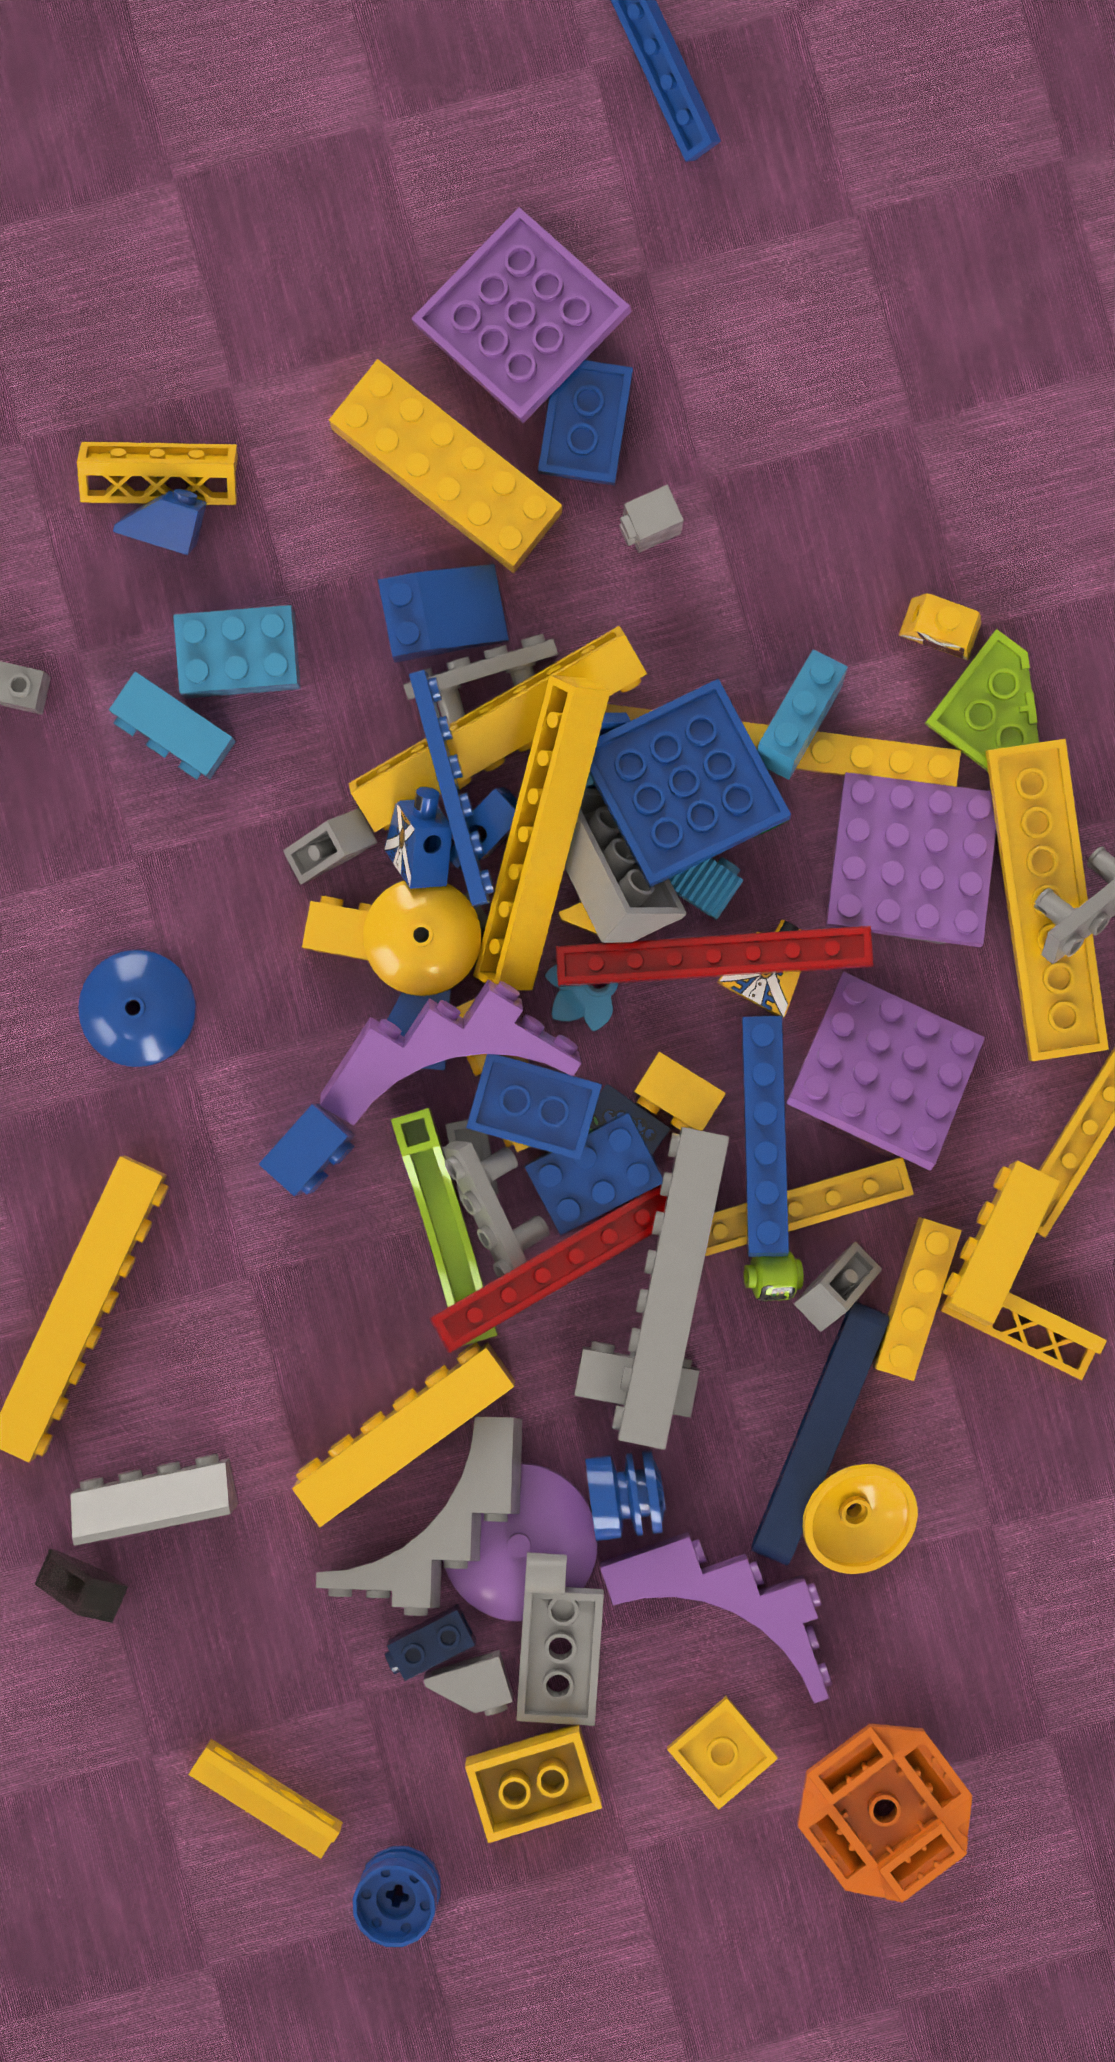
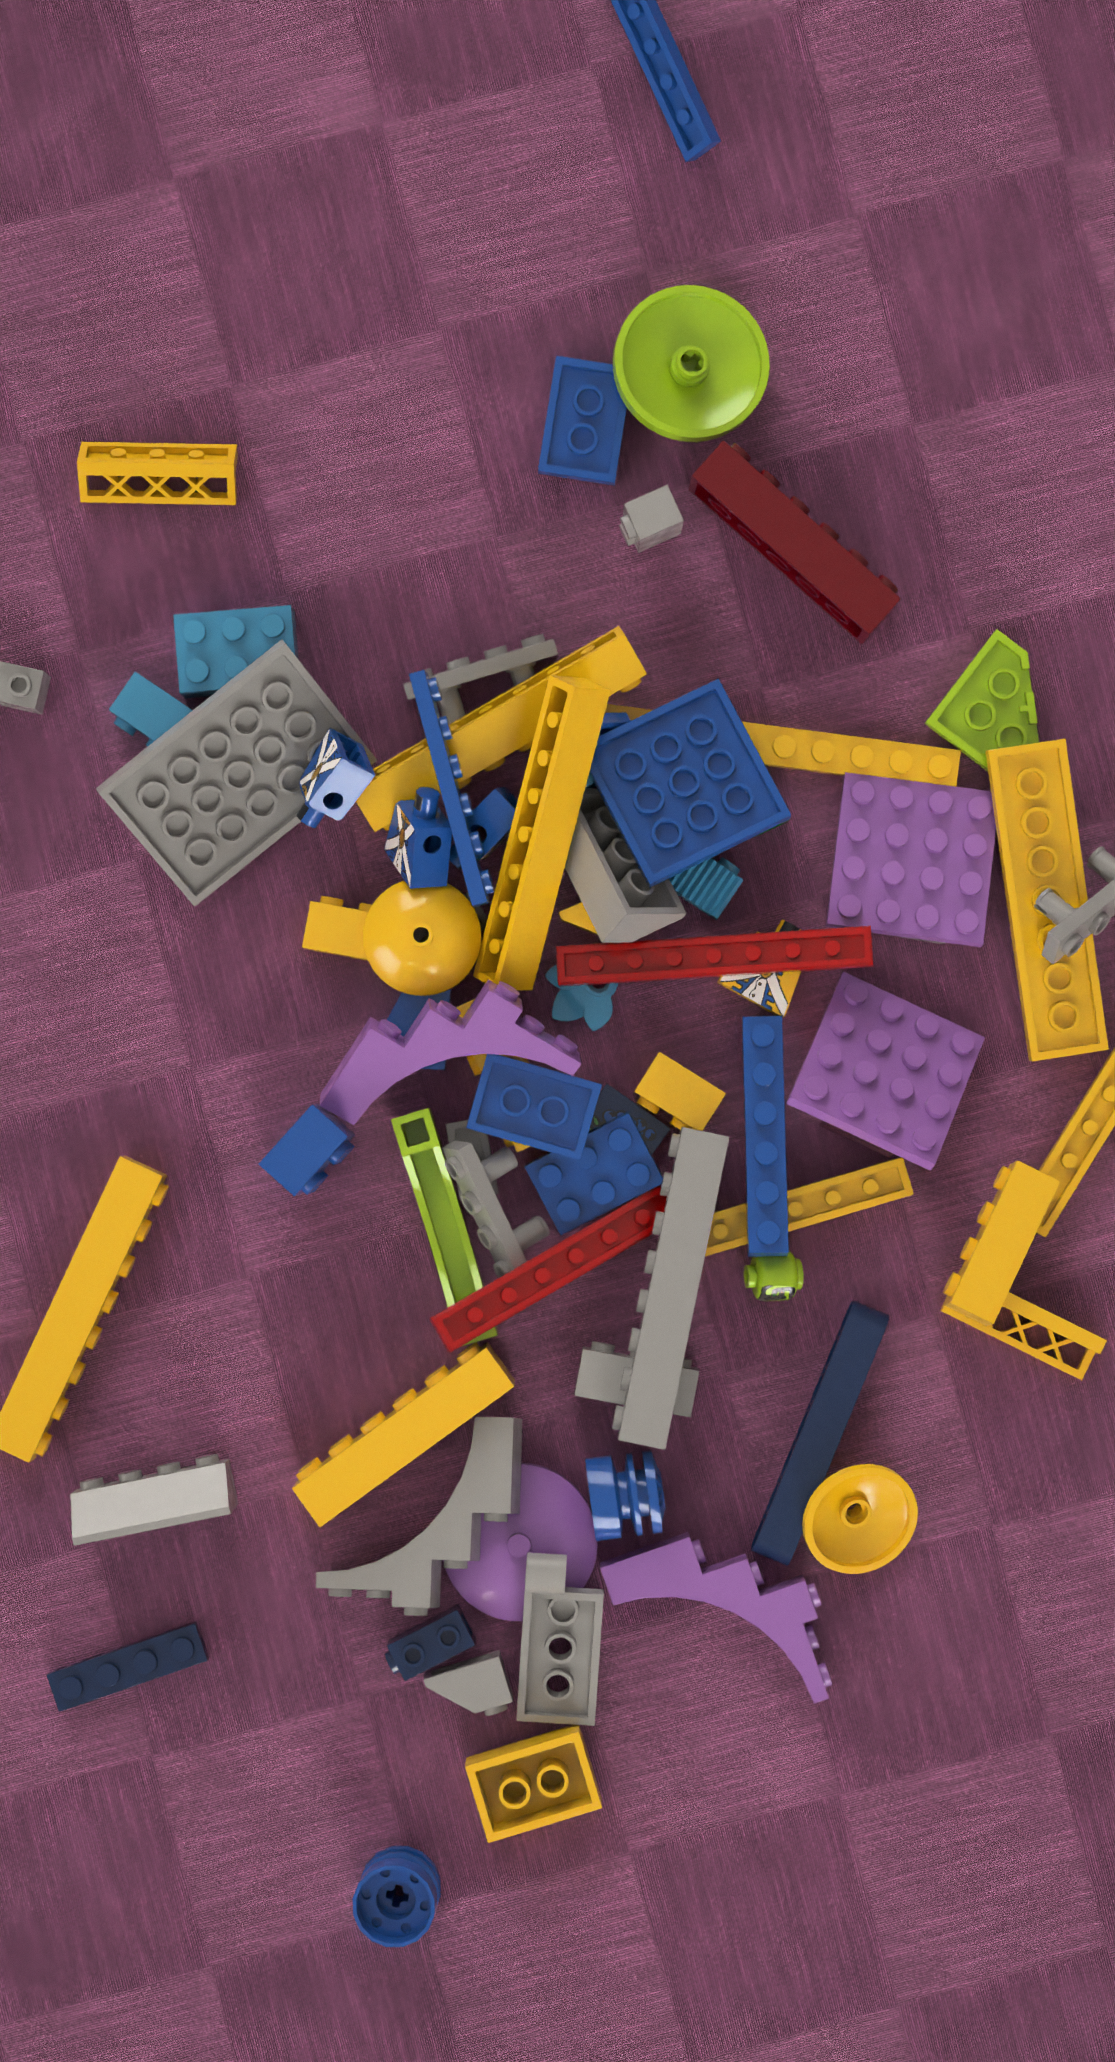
(81, 1586): clear smoke slope -> none
(127, 1666): none -> dark blue plate
(164, 1015): blue dish -> none
(166, 521): blue slope -> none
(227, 773): none -> light grey plate
(266, 1798): yellow fence -> none
(329, 845): light grey slope -> none
(334, 778): none -> torso
(442, 611): blue slope -> none
(445, 466): yellow brick -> none
(521, 315): medium lavender plate -> none
(691, 363): none -> lime dish
(722, 1752): yellow plate -> none
(794, 541): none -> dark red brick
(801, 713): dark azure brick -> none
(838, 1287): light grey slope -> none
(896, 1851): orange piece -> none
(916, 1298): yellow brick -> none
(941, 625): yellow torso -> none

